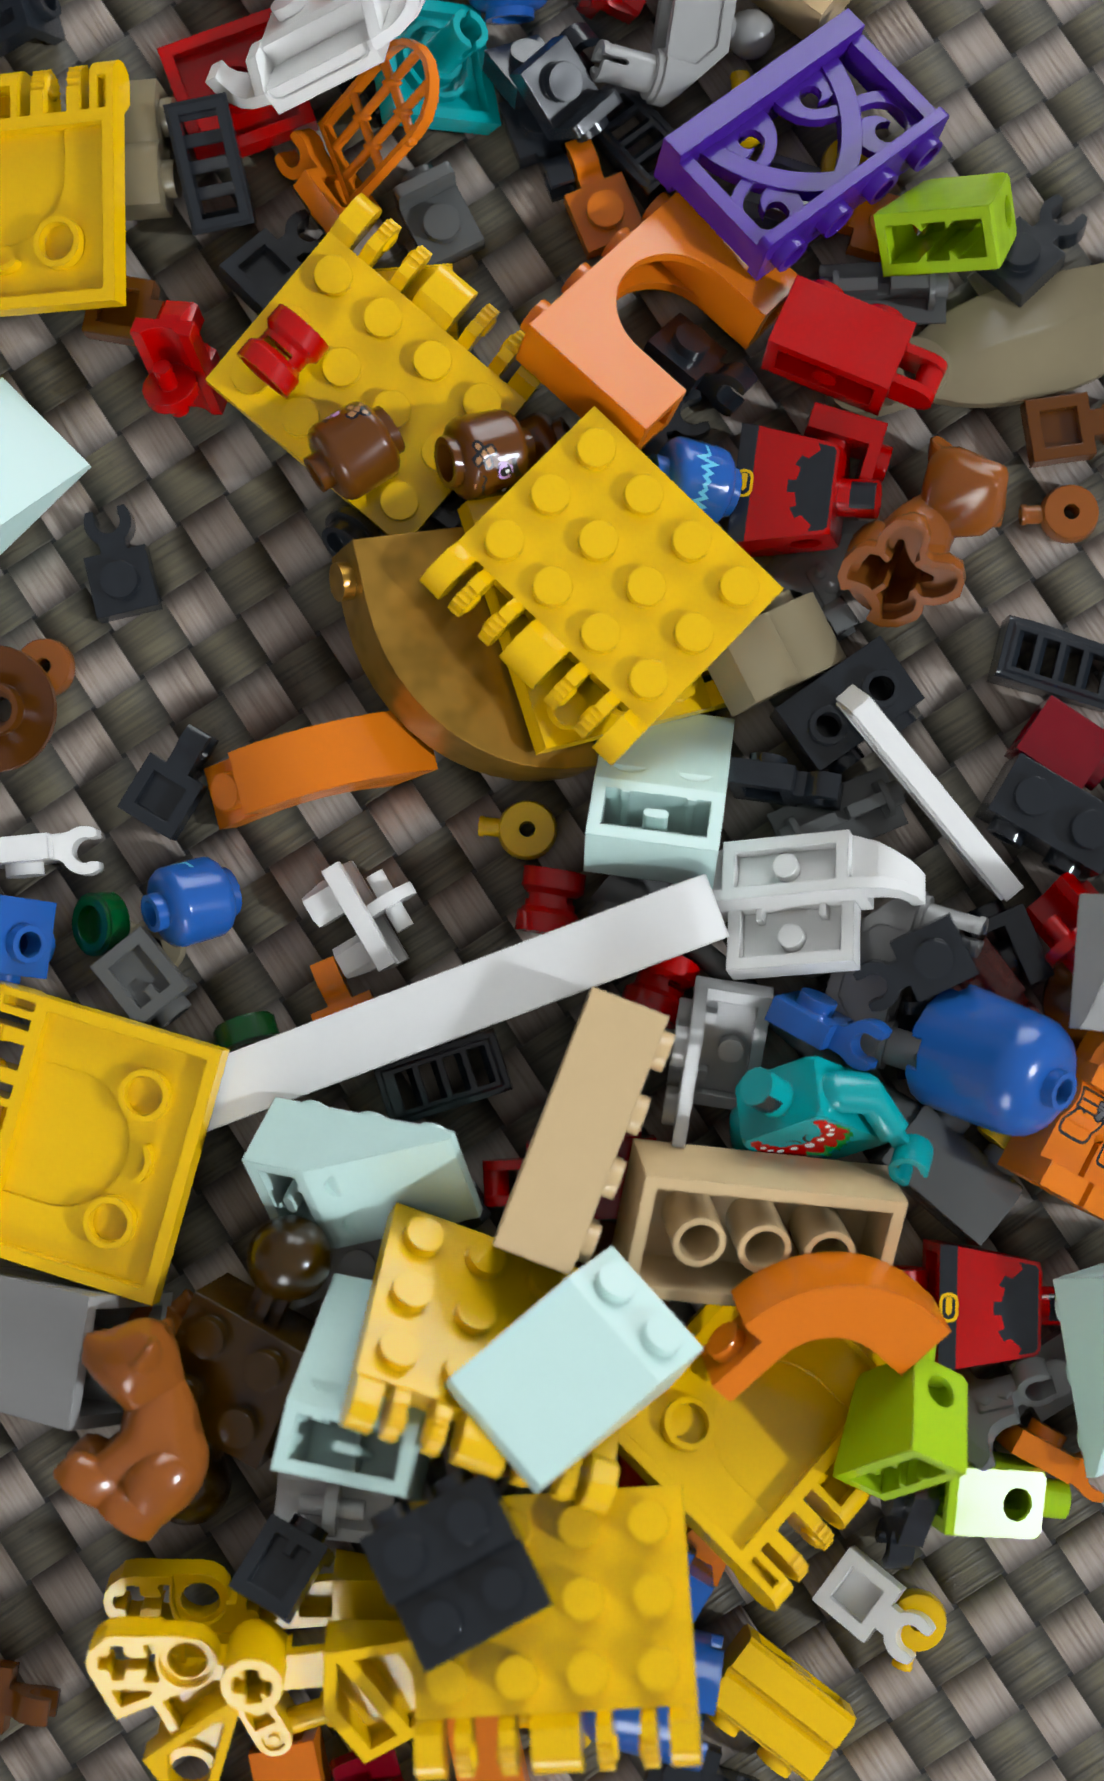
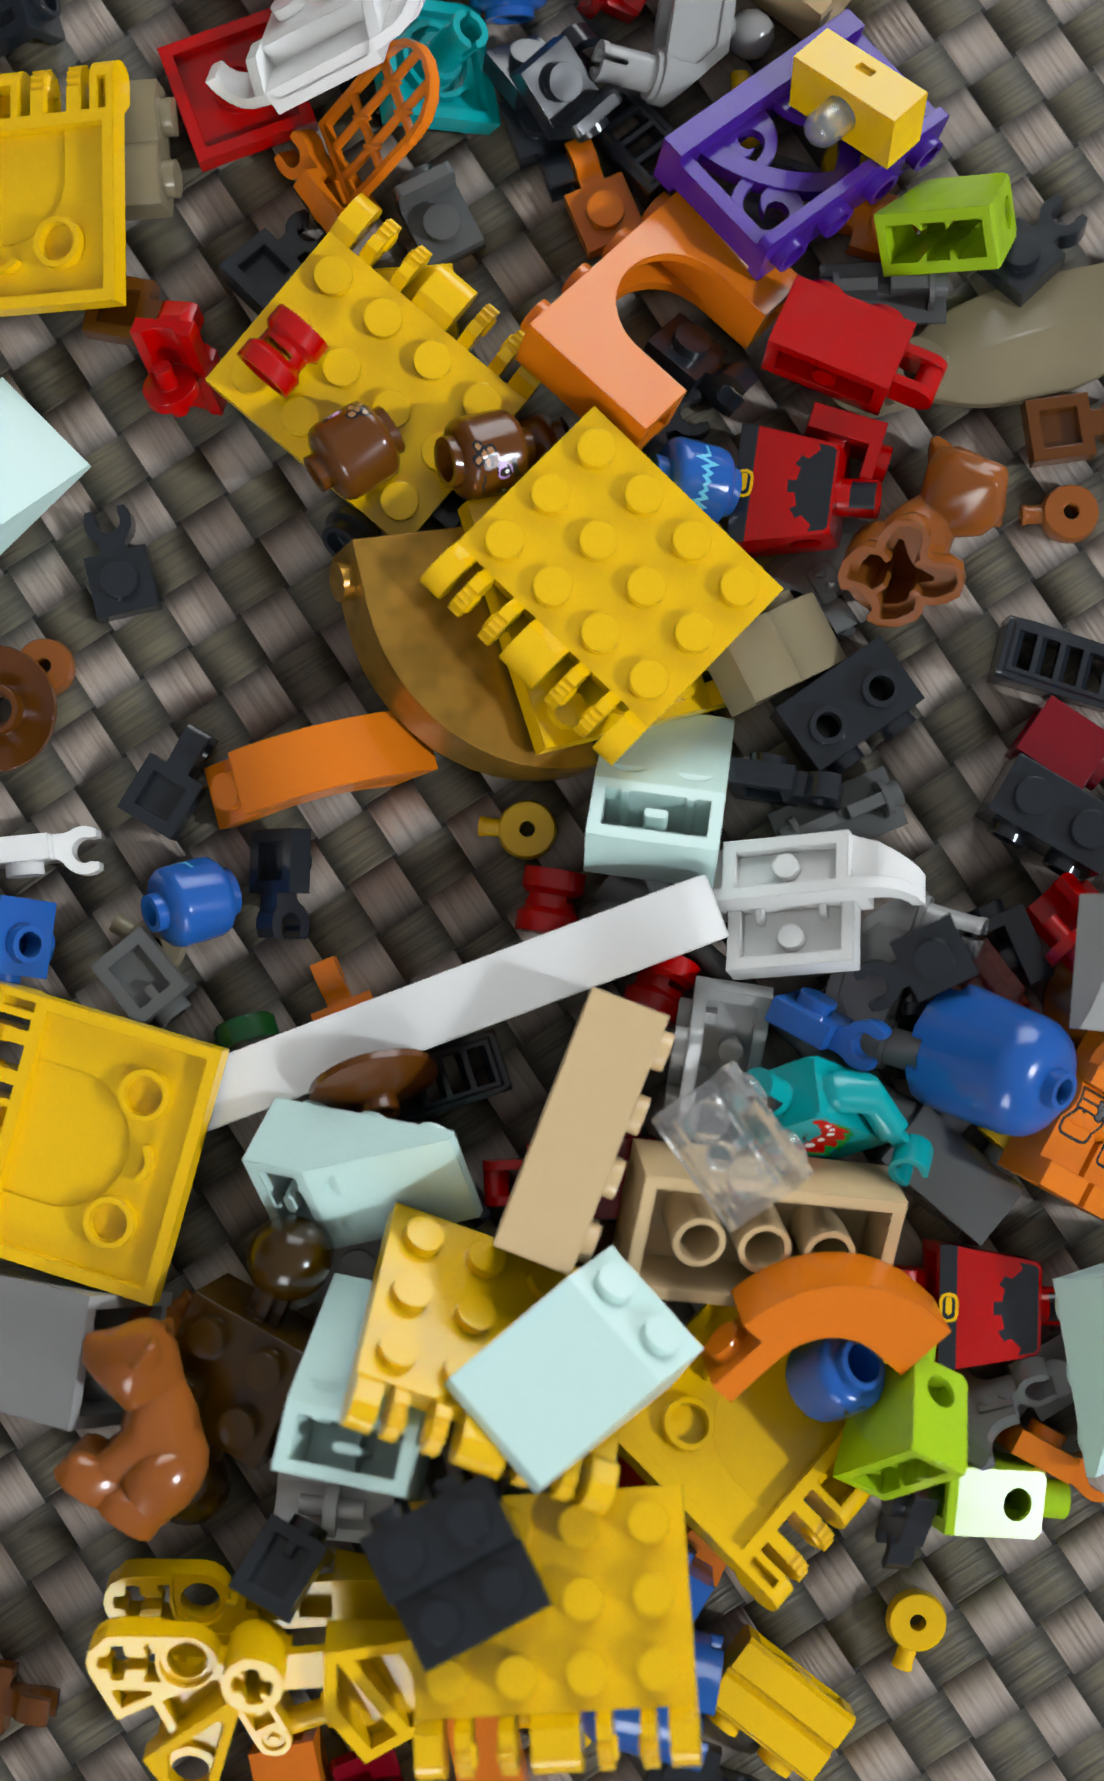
(100, 922): dark green tile -> none
(196, 109): black slope -> none
(279, 872): none -> black plate
(347, 893): white hips -> none
(376, 1081): none -> reddish brown dish
(734, 1146): none -> clear bracket
(834, 1378): none -> blue head
(855, 100): none -> yellow piece
(865, 1599): white plate -> none
(928, 792): white tile -> none

